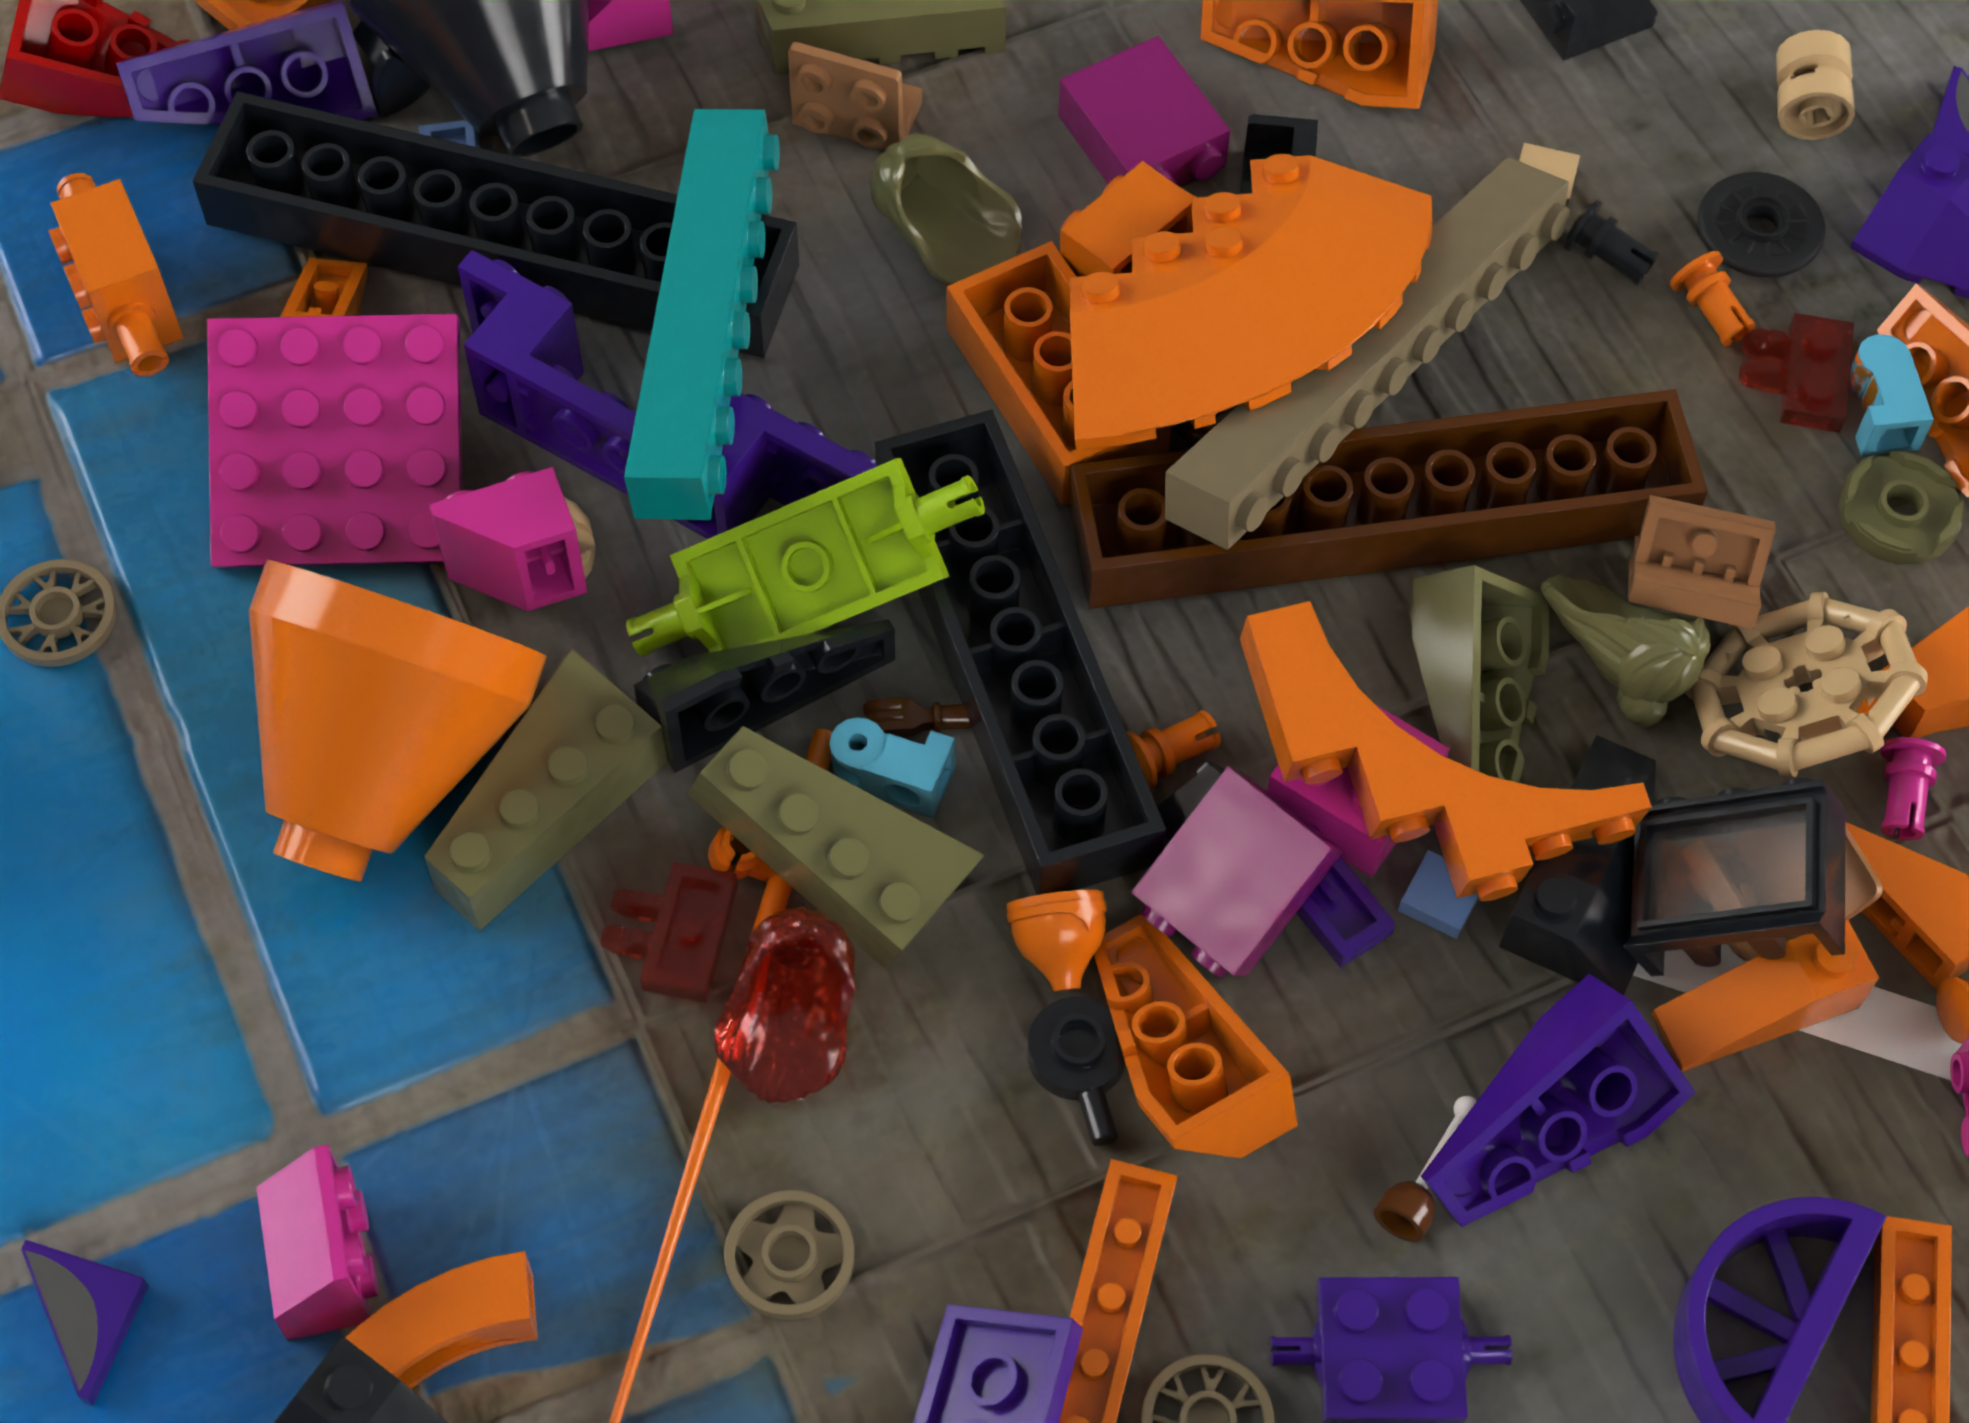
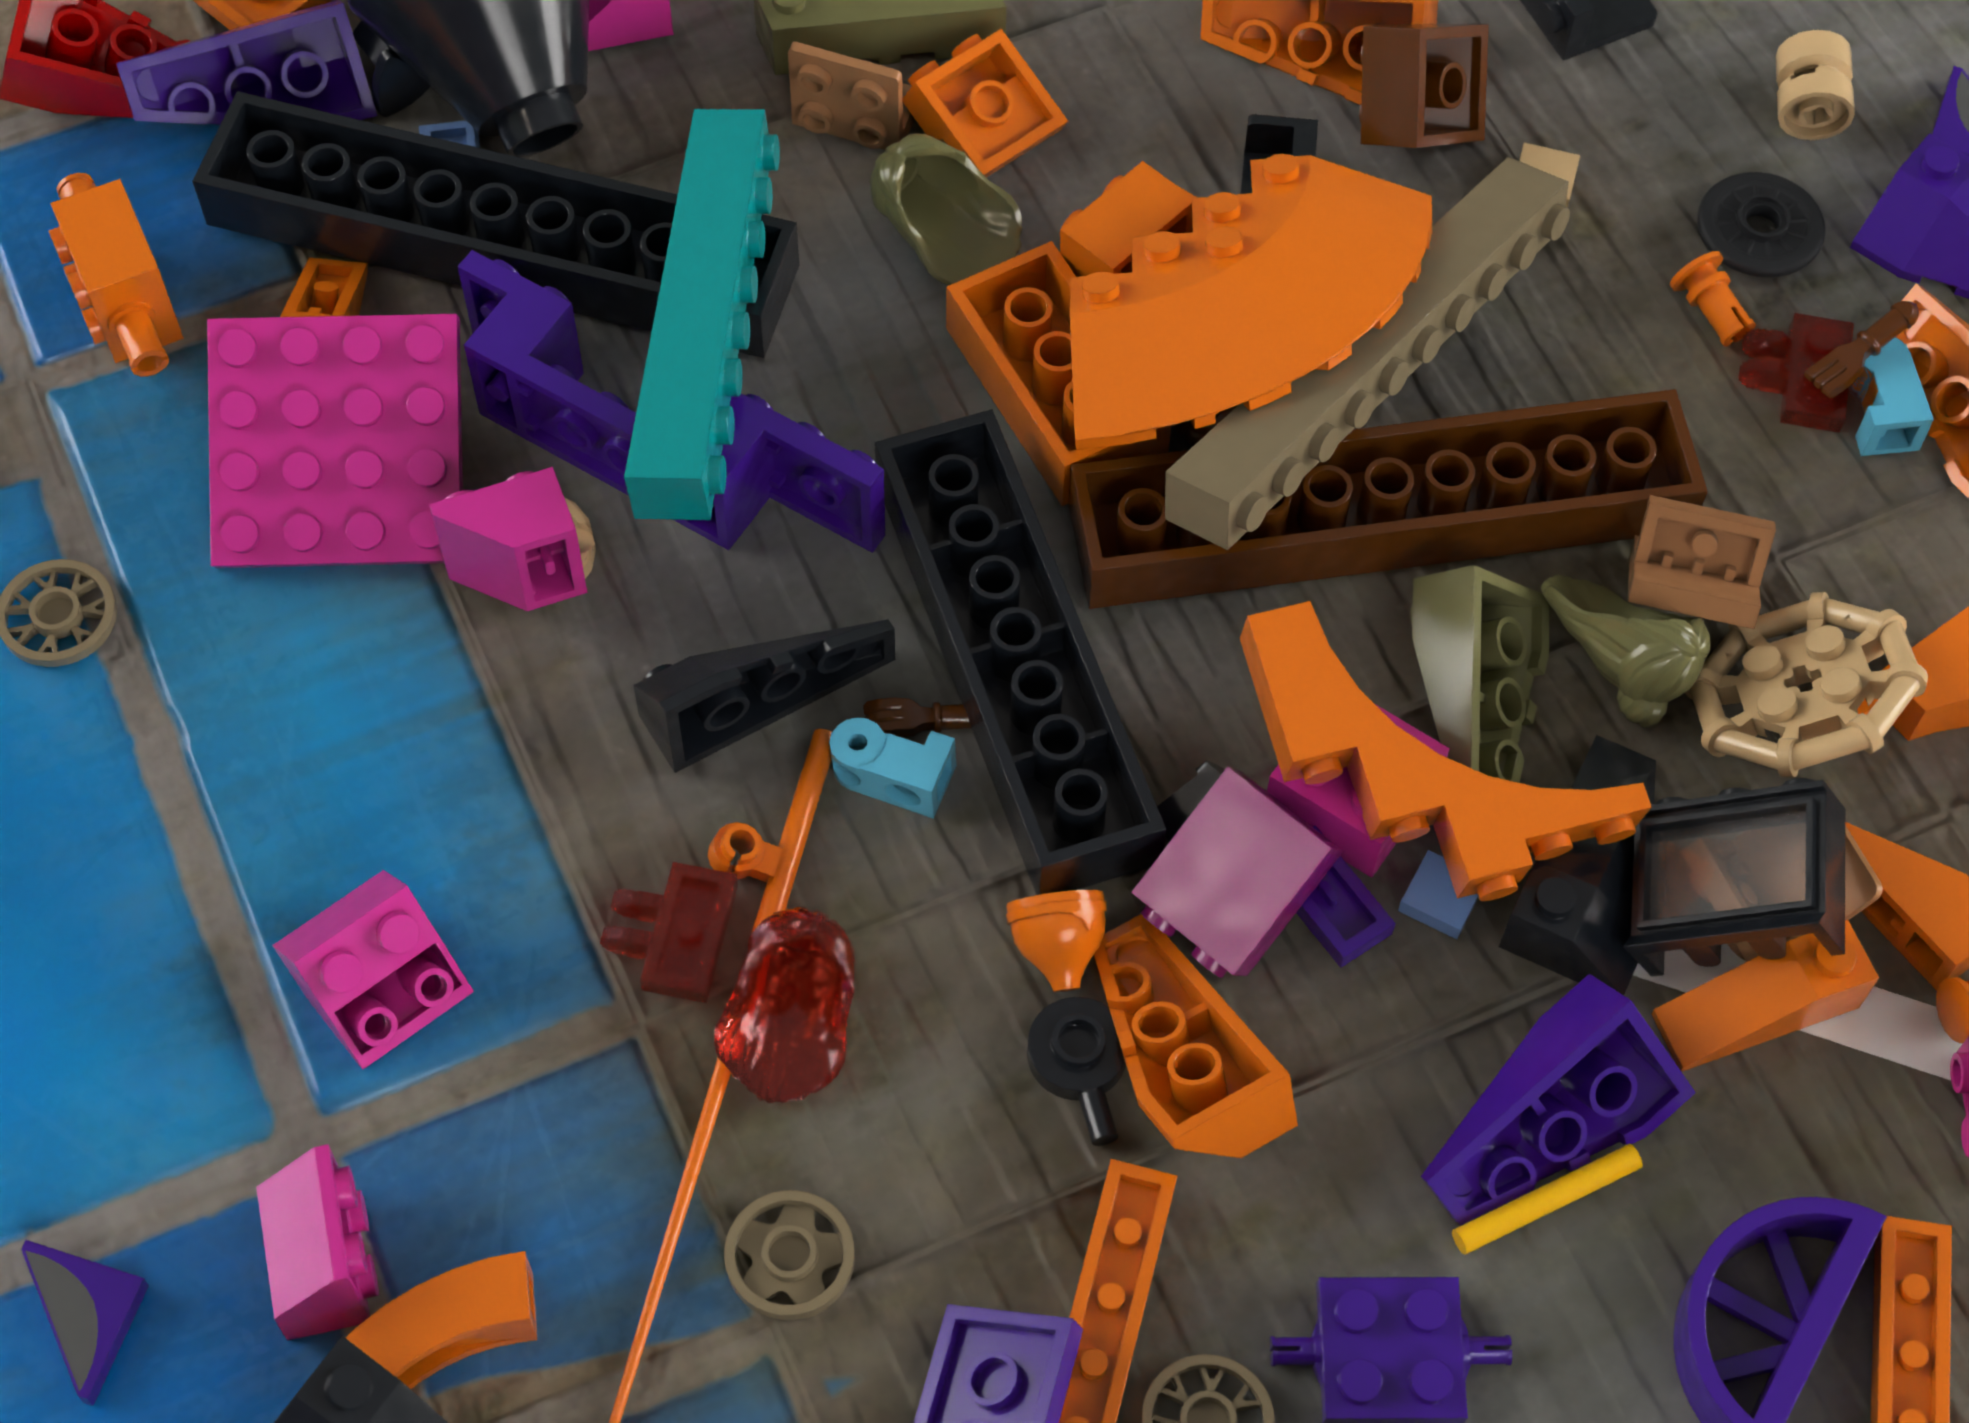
(370, 712): orange cone -> none
(374, 968): none -> dark pink slope
(545, 790): olive wedge -> none
(809, 563): lime plate -> none
(834, 842): olive wedge -> none
(984, 102): none -> orange plate
(1144, 110): magenta brick -> none
(1163, 749): orange pin -> none
(1408, 1206): reddish brown hinge -> none
(1423, 84): none -> reddish brown slope
(1547, 1199): none -> yellow bar
(1610, 244): black pin -> none
(1847, 361): none -> reddish brown piece
(1897, 536): olive tile -> none
(1909, 778): dark pink pin -> none

